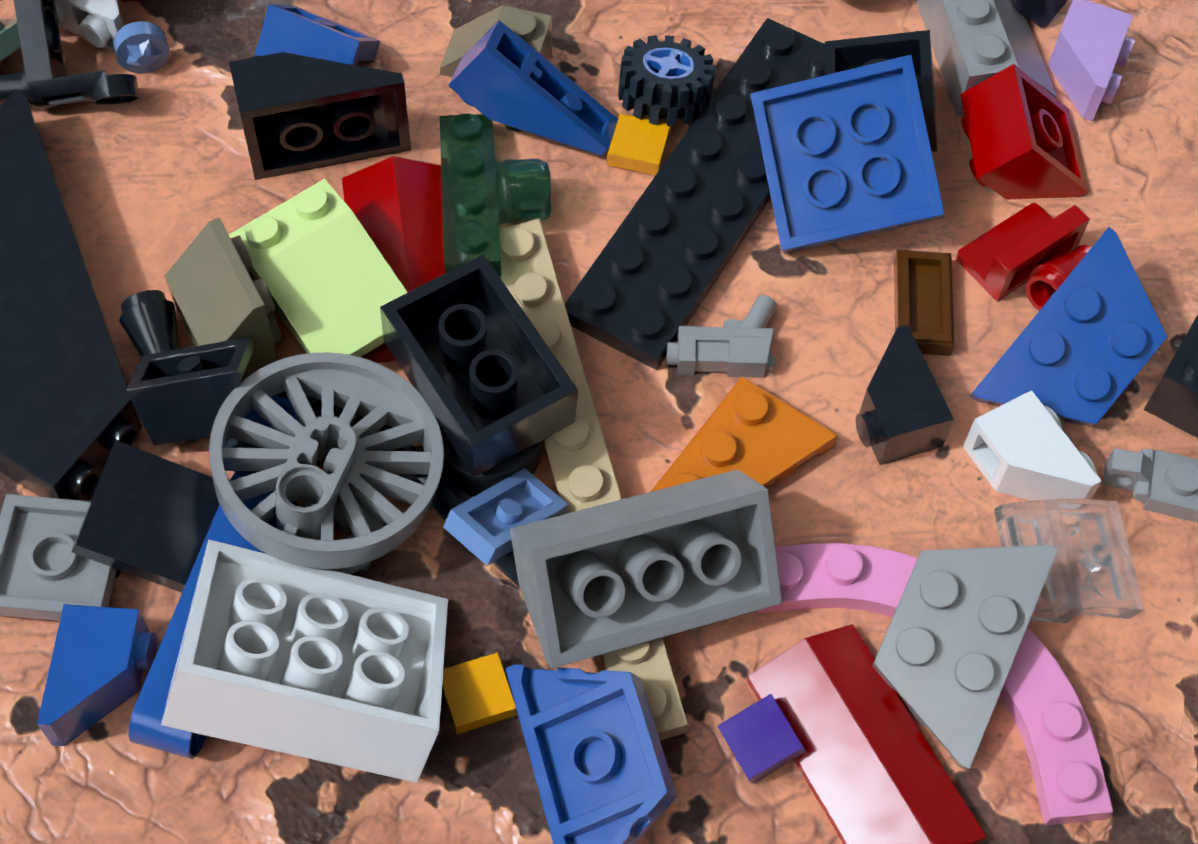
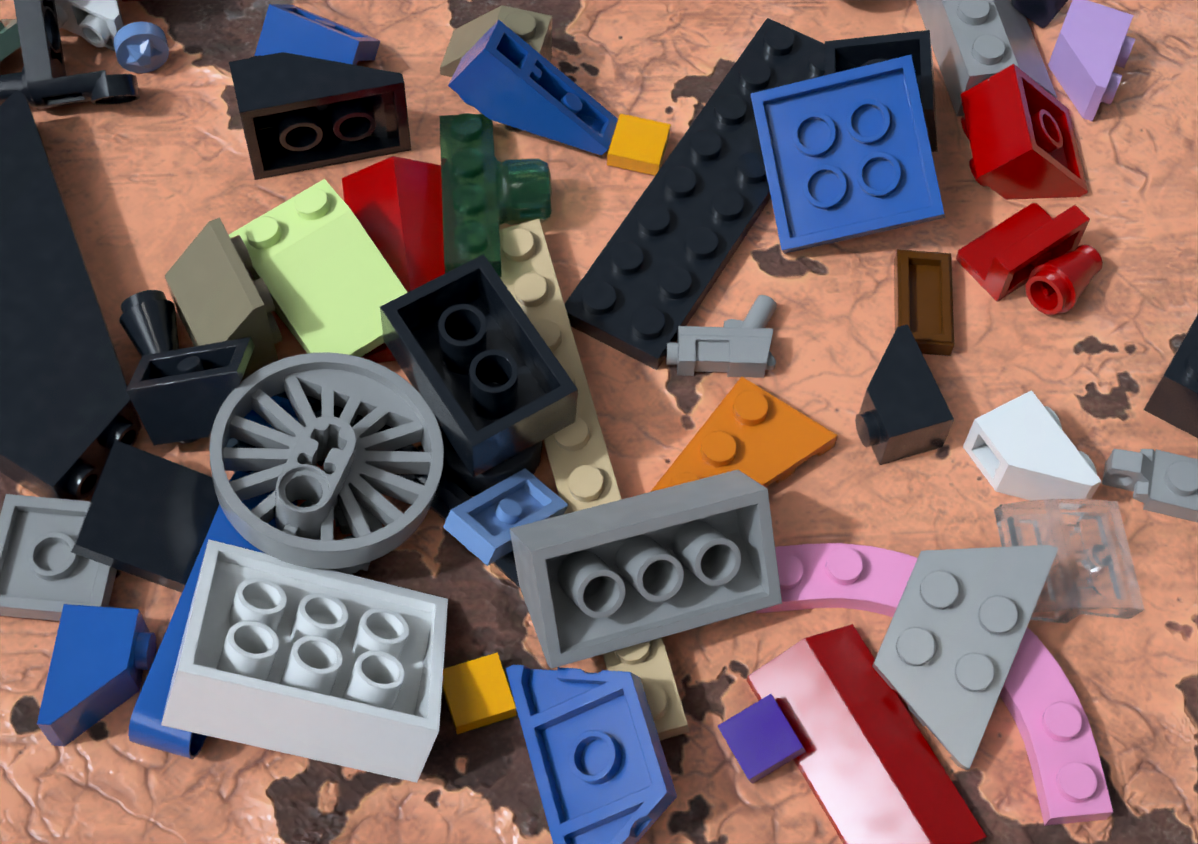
(665, 80): black wheel -> none
(1082, 341): blue wing -> none

